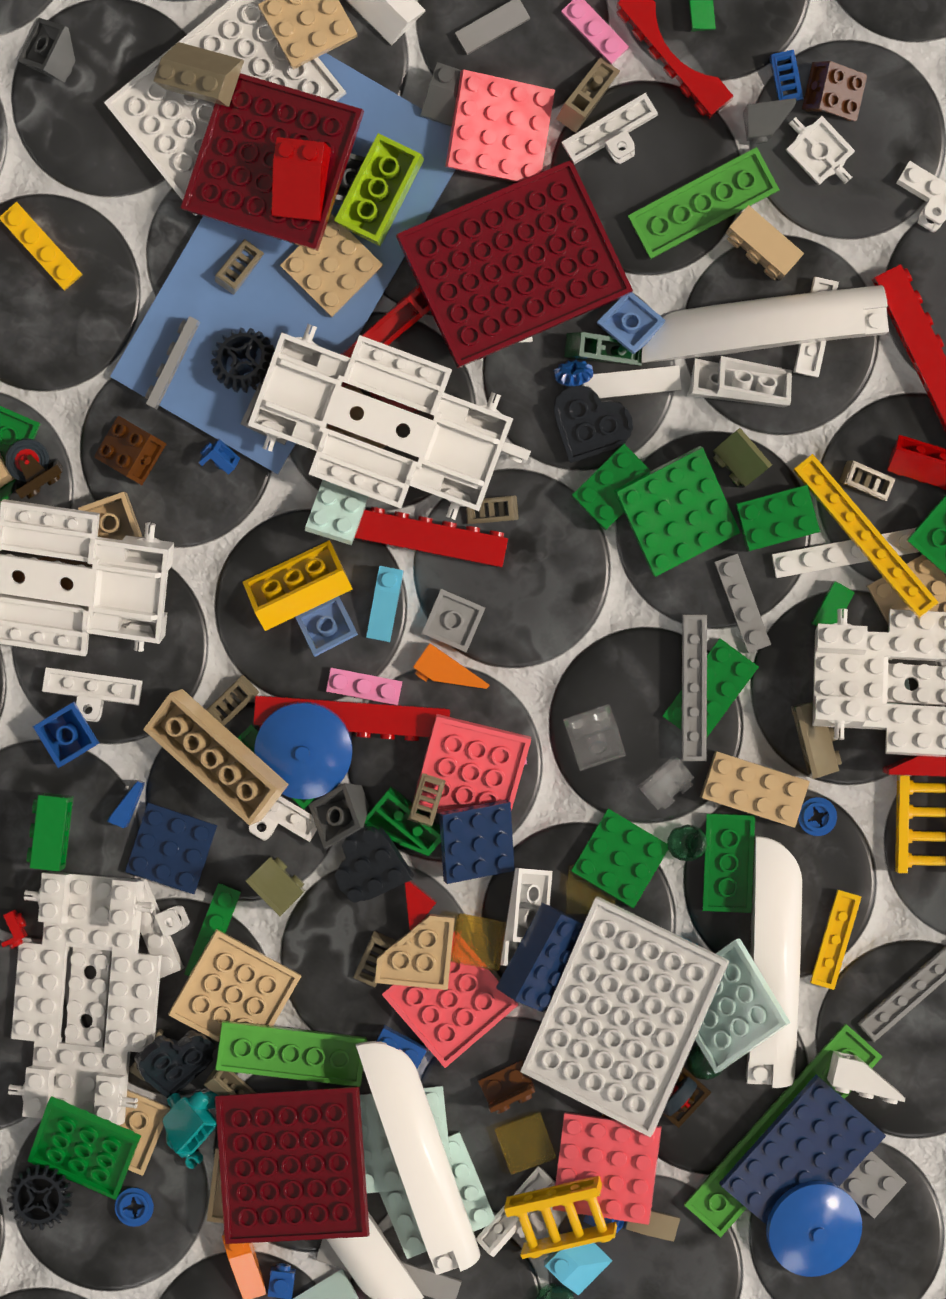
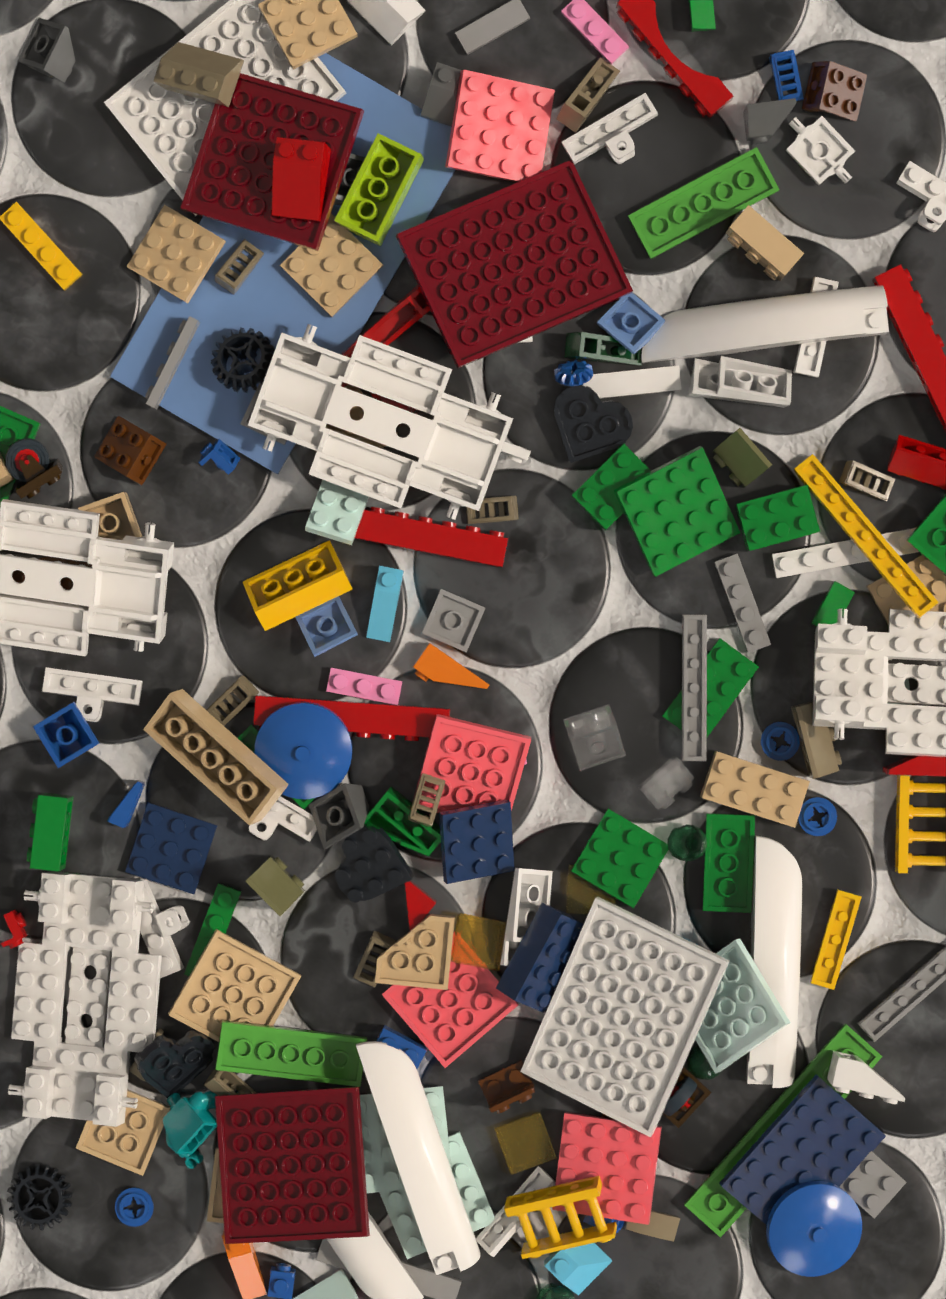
(84, 1147): green plate -> none
(176, 254): none -> tan plate
(790, 736): none -> blue gear

